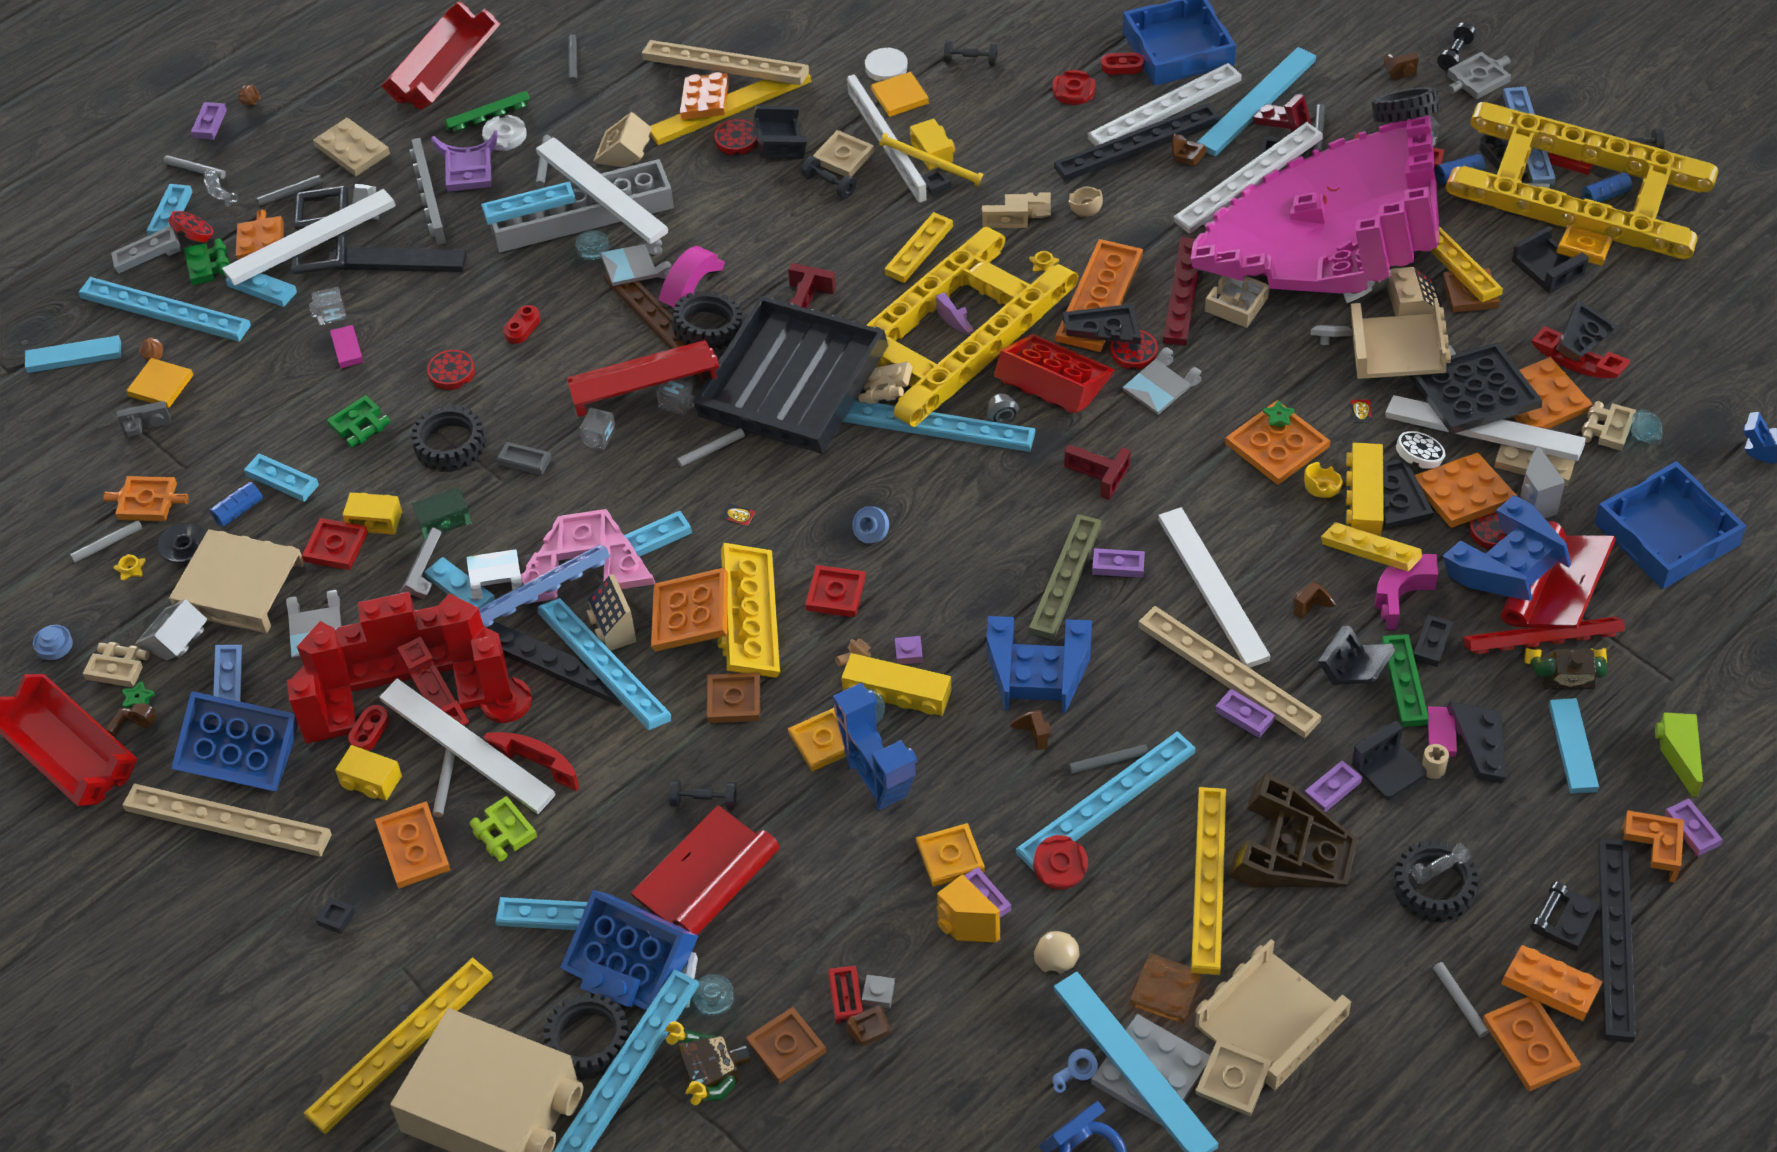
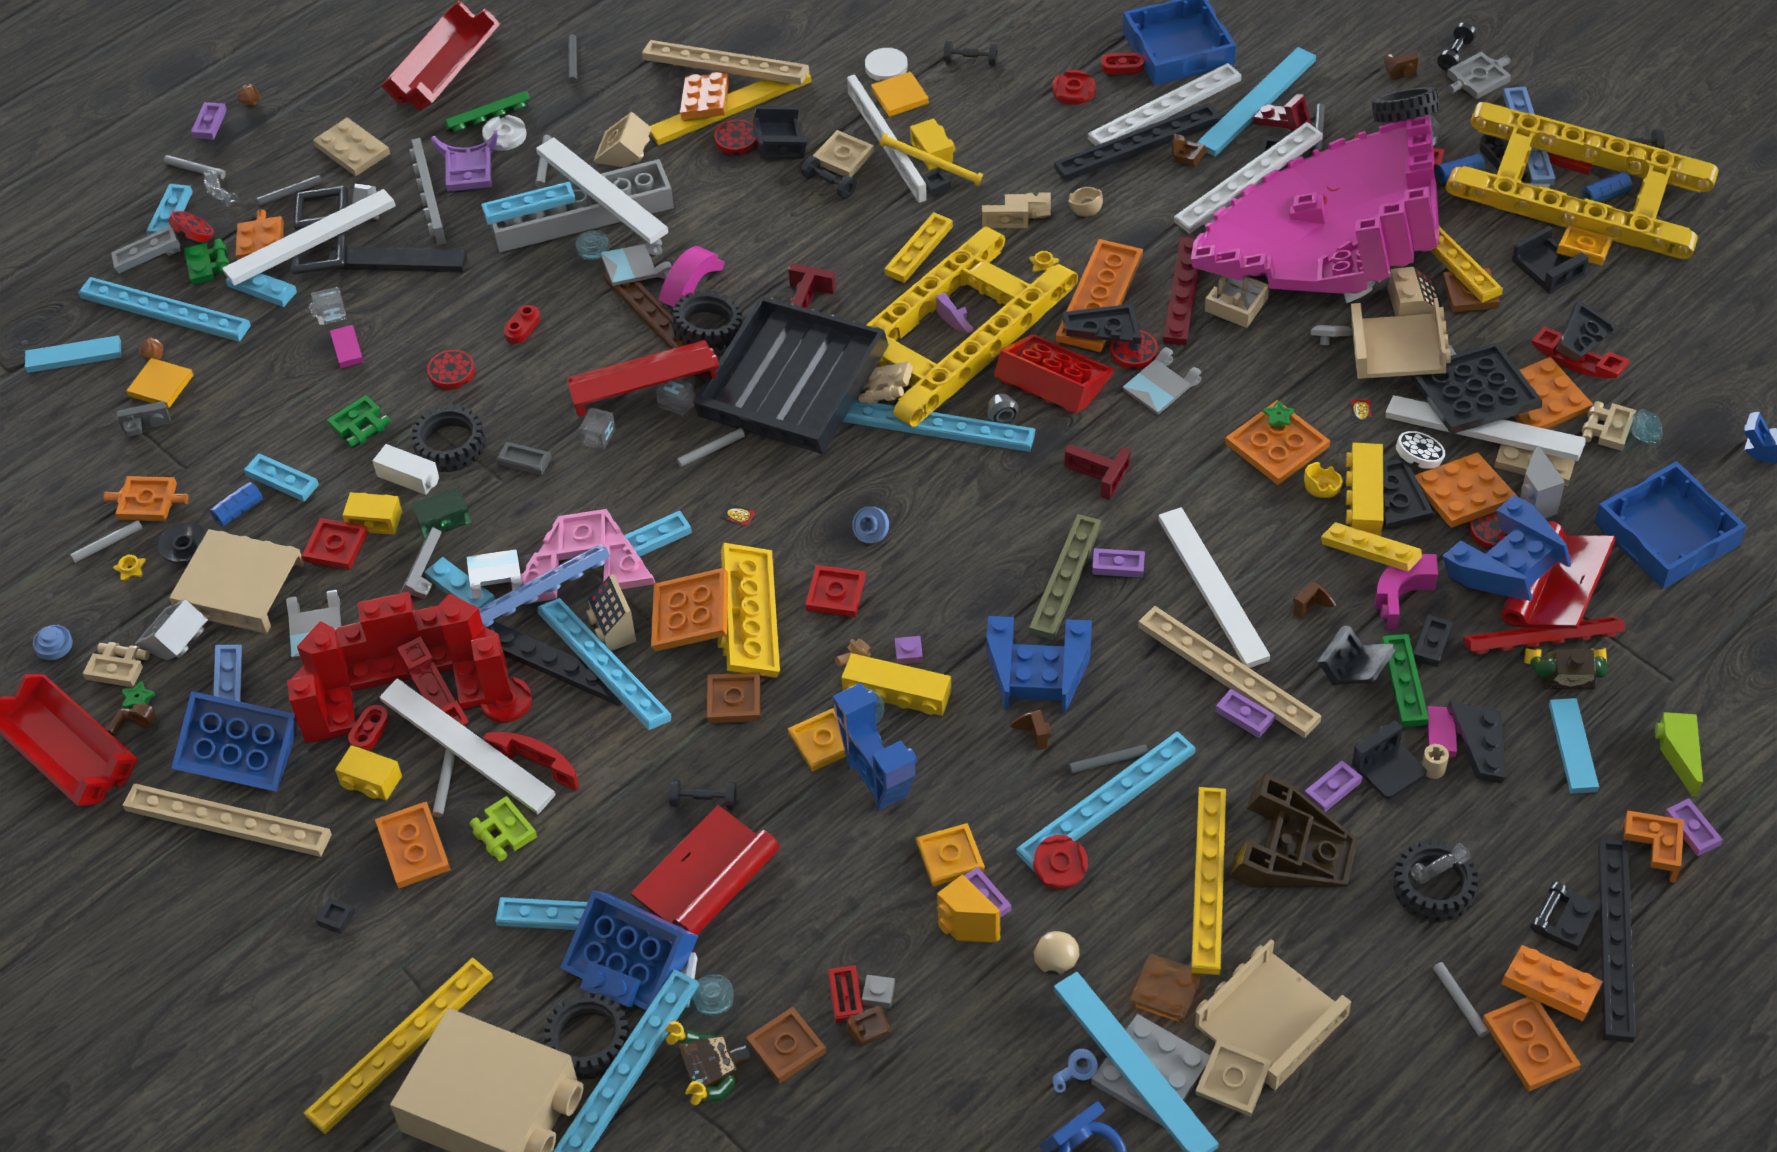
(406, 469): none -> white brick

